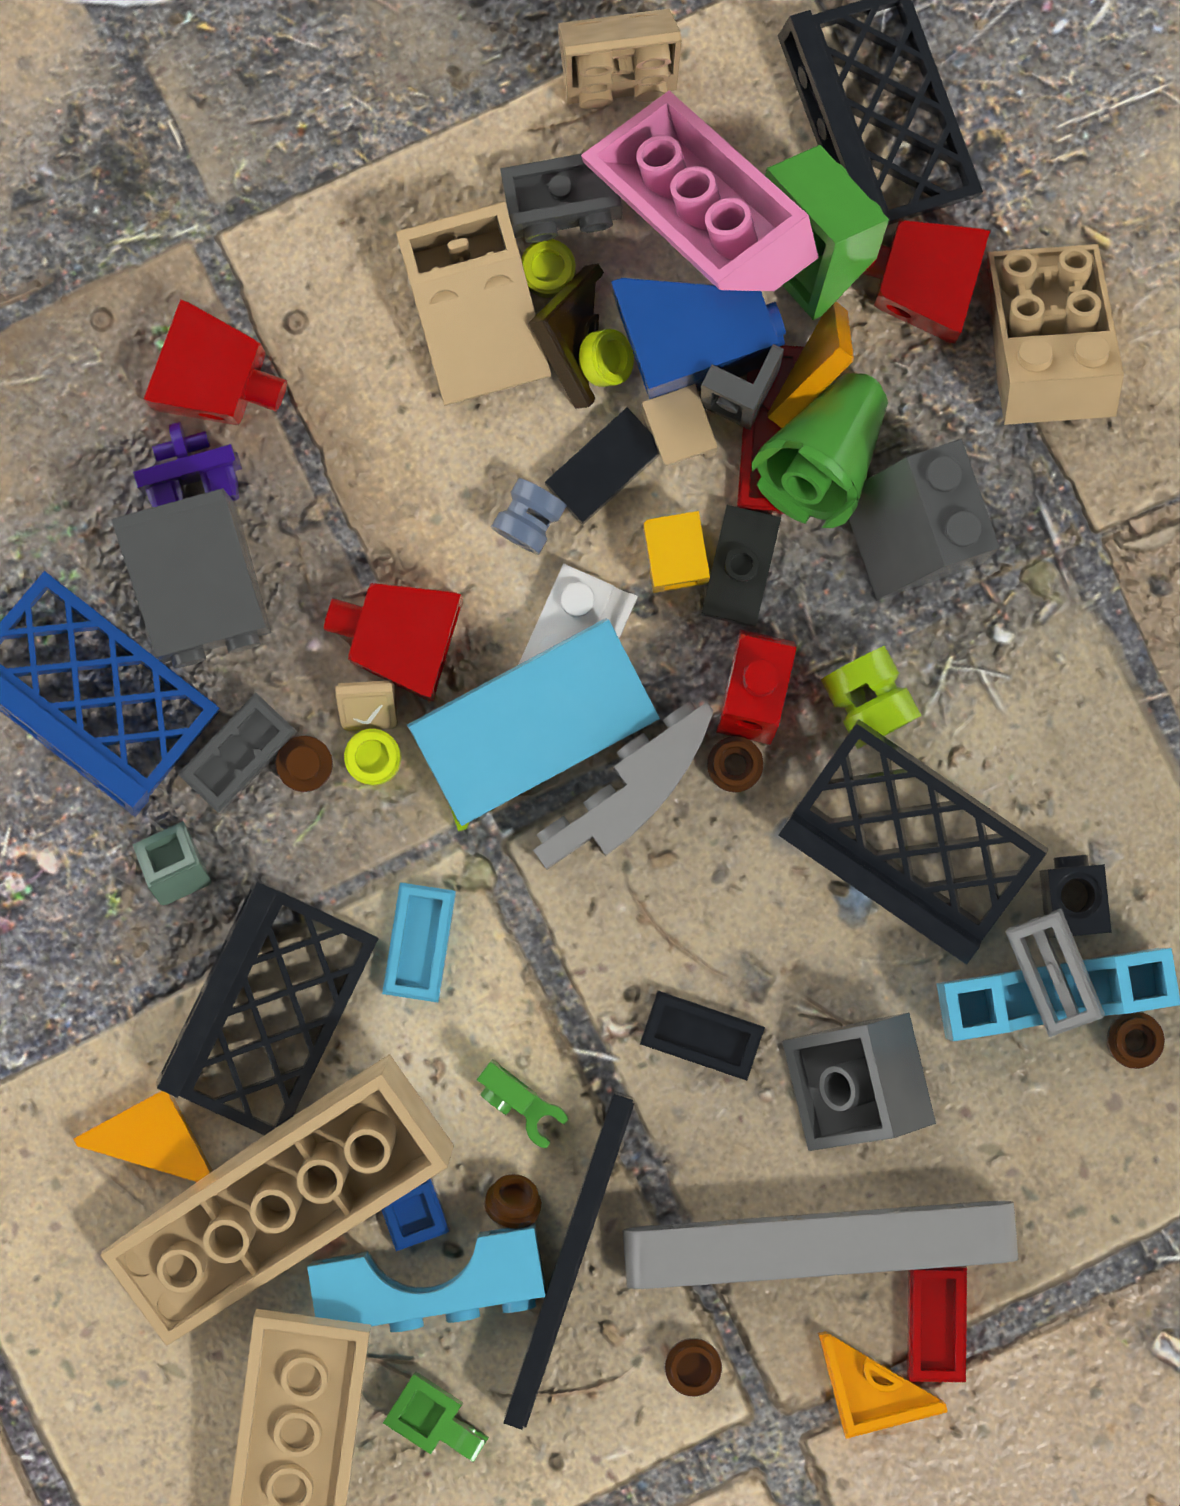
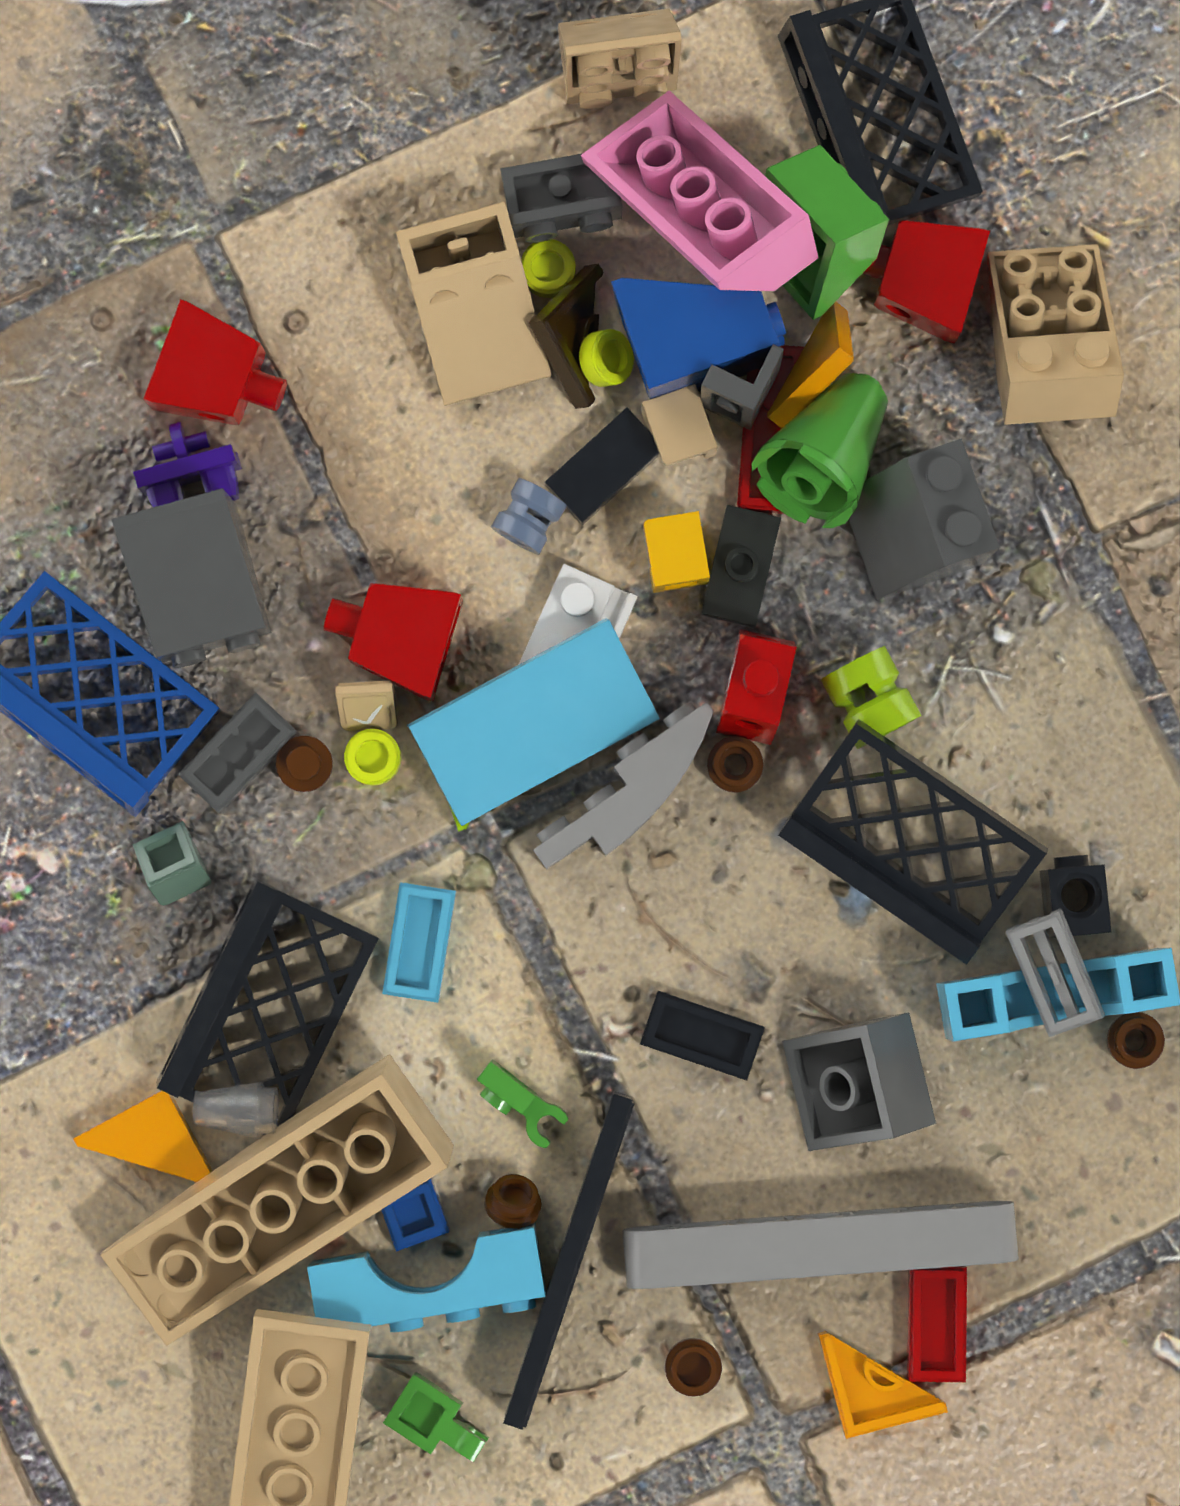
(238, 1109): none -> clear cone

